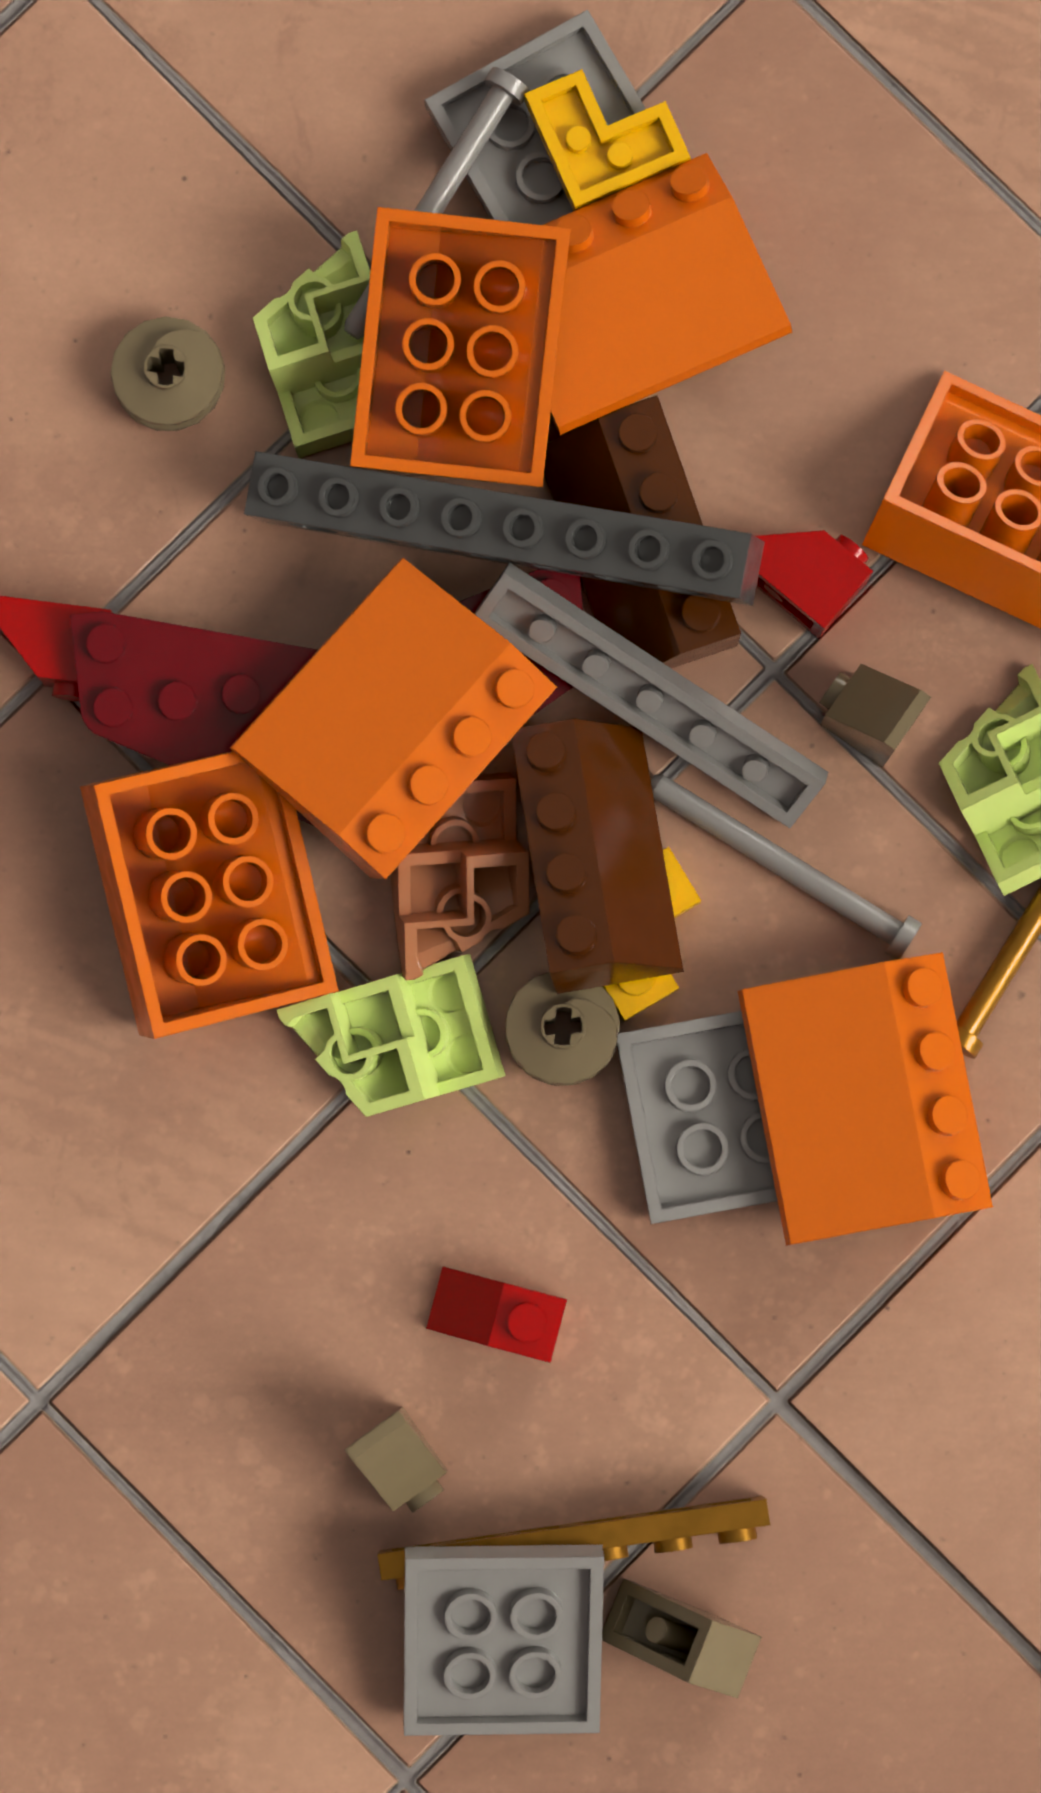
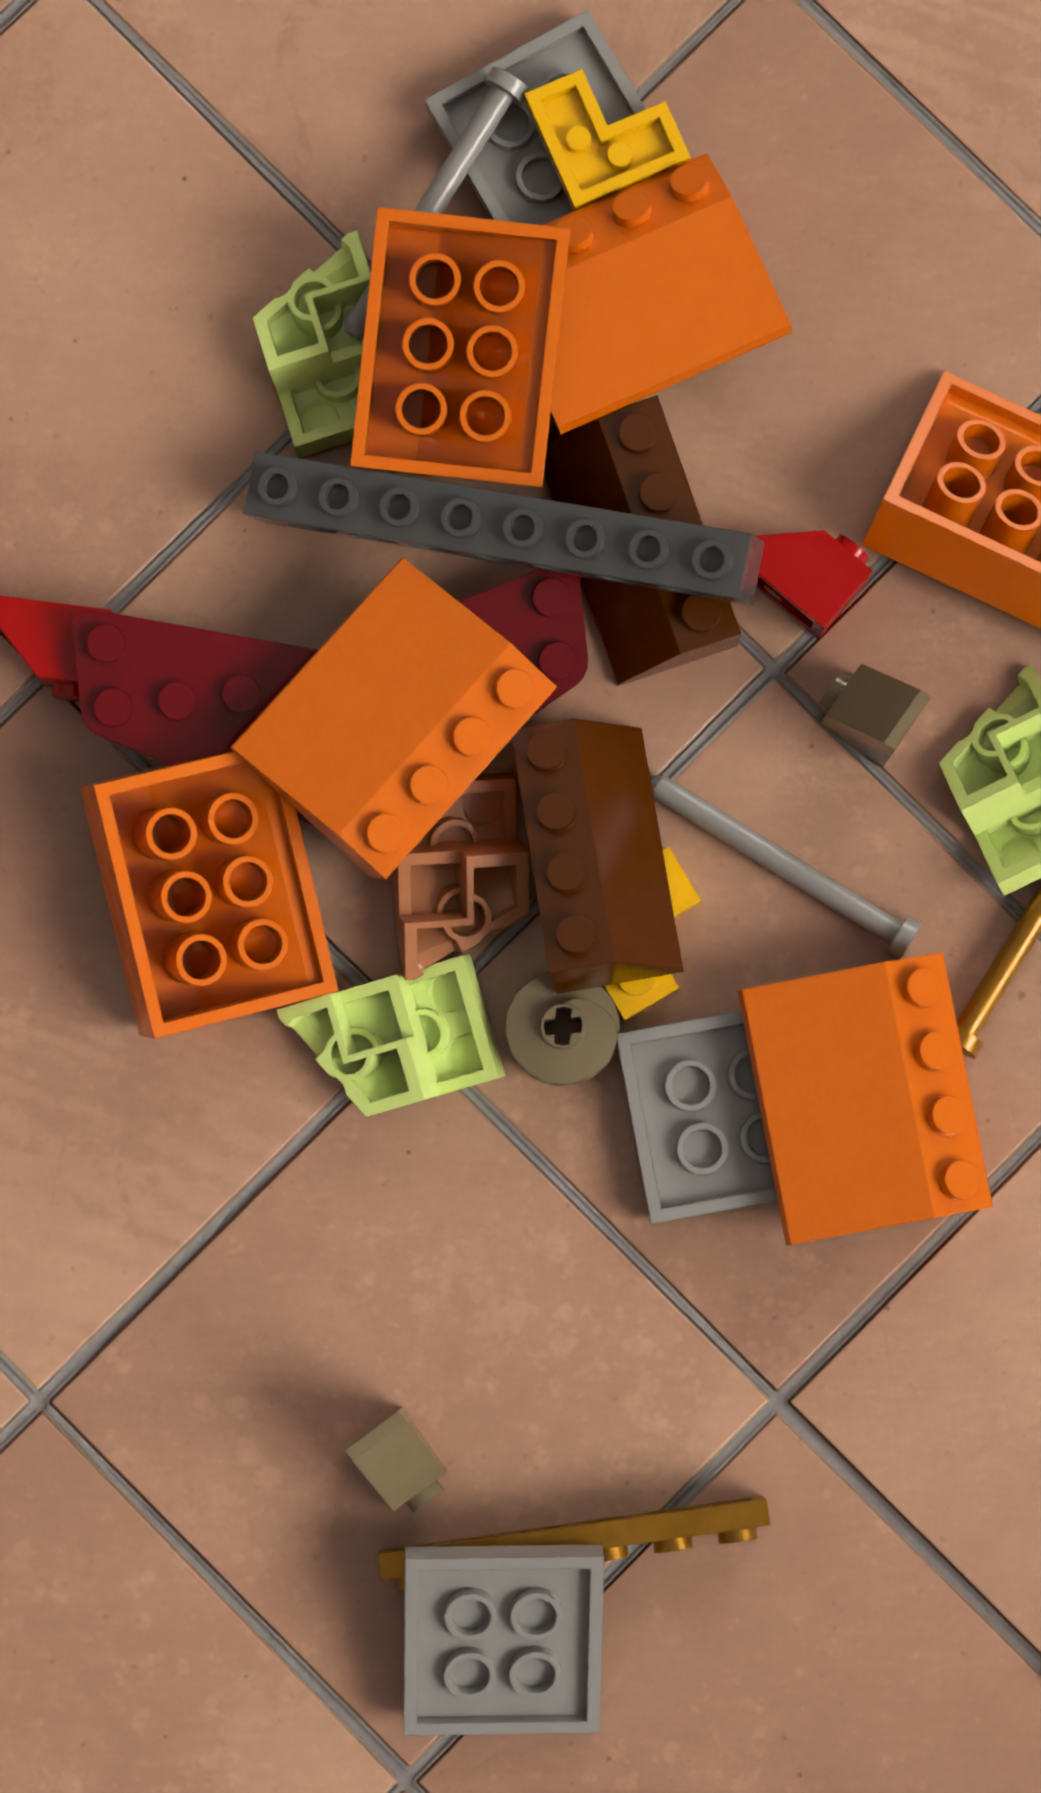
(147, 351): dark tan piece -> none
(496, 1314): red slope -> none
(651, 696): light grey plate -> none
(680, 1639): dark tan slope -> none

